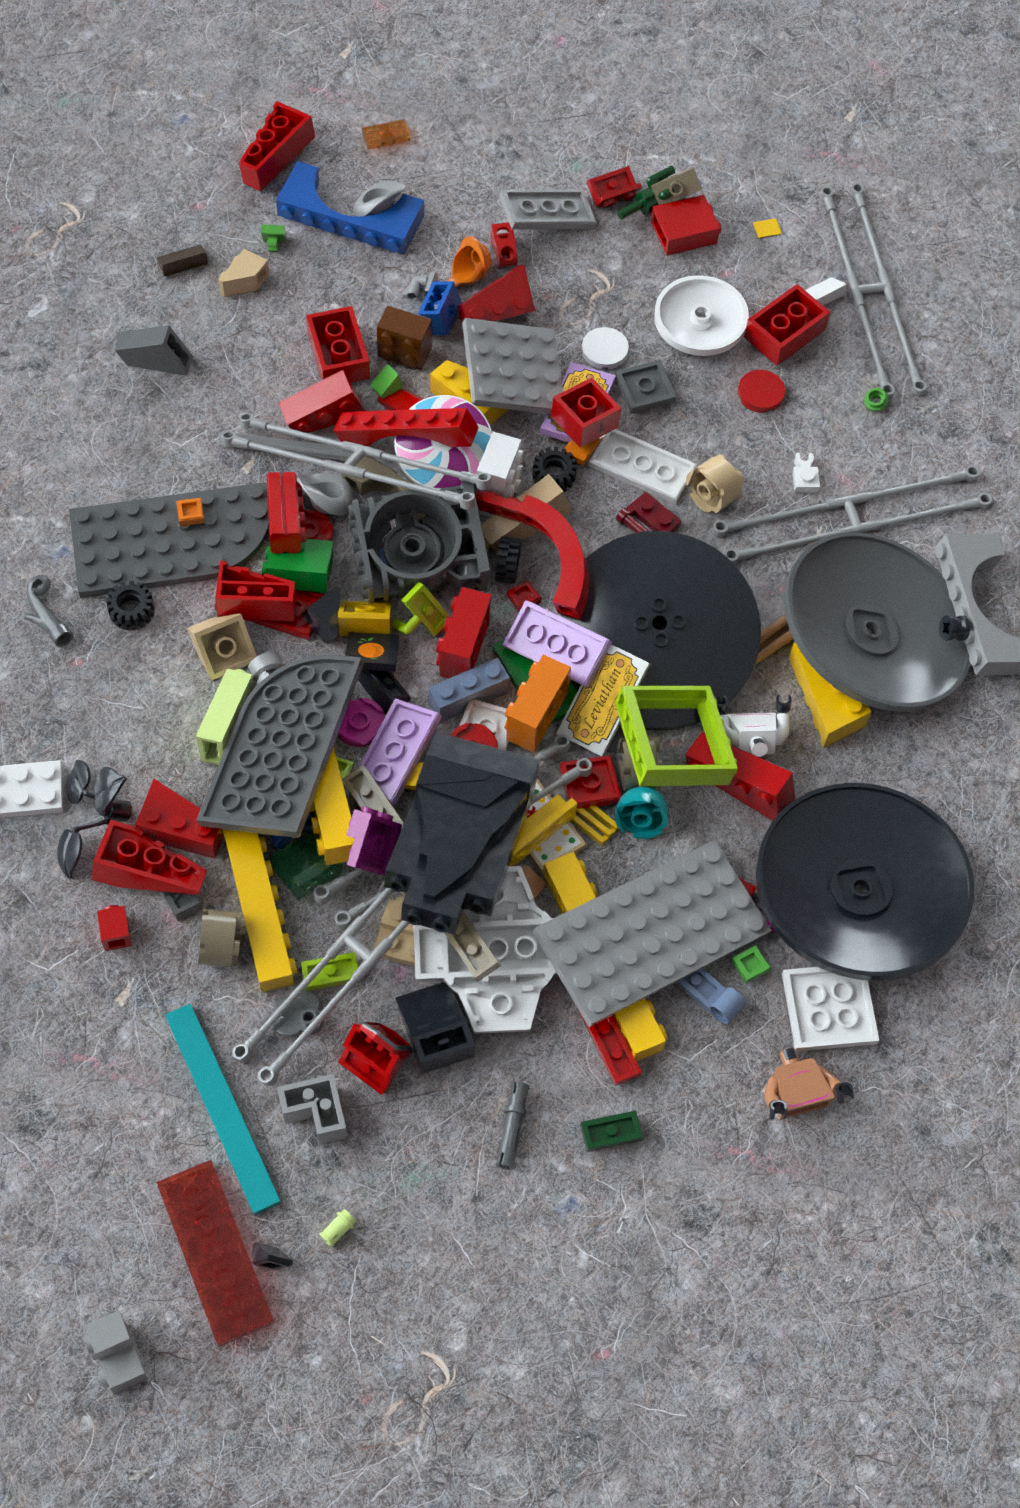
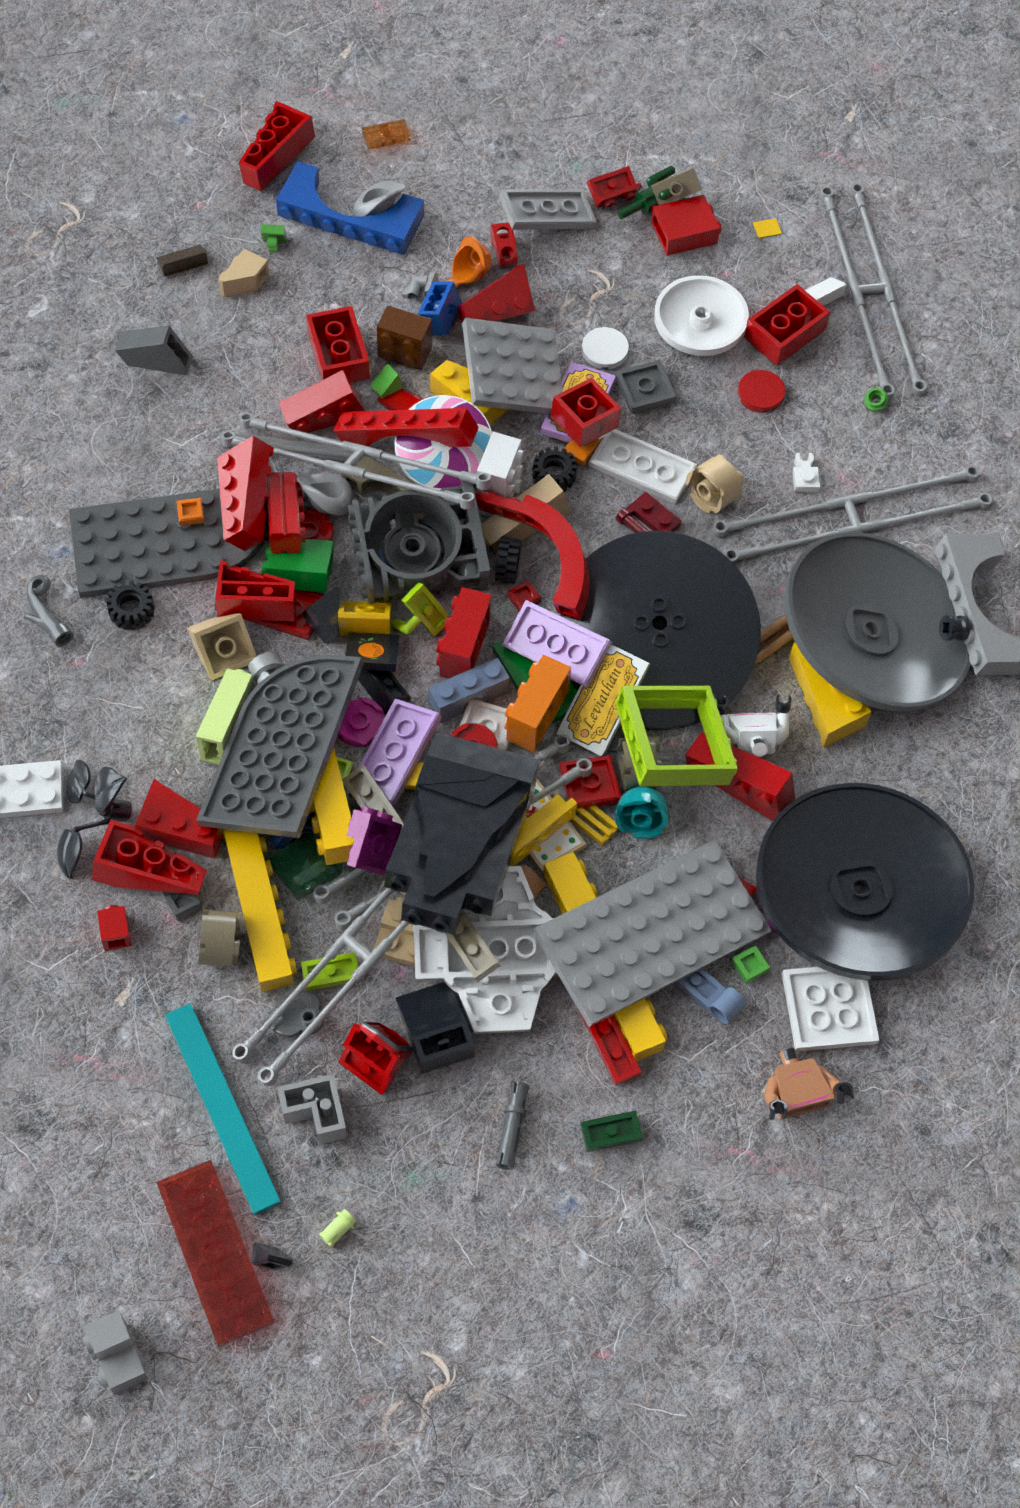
(244, 491): none -> red wedge

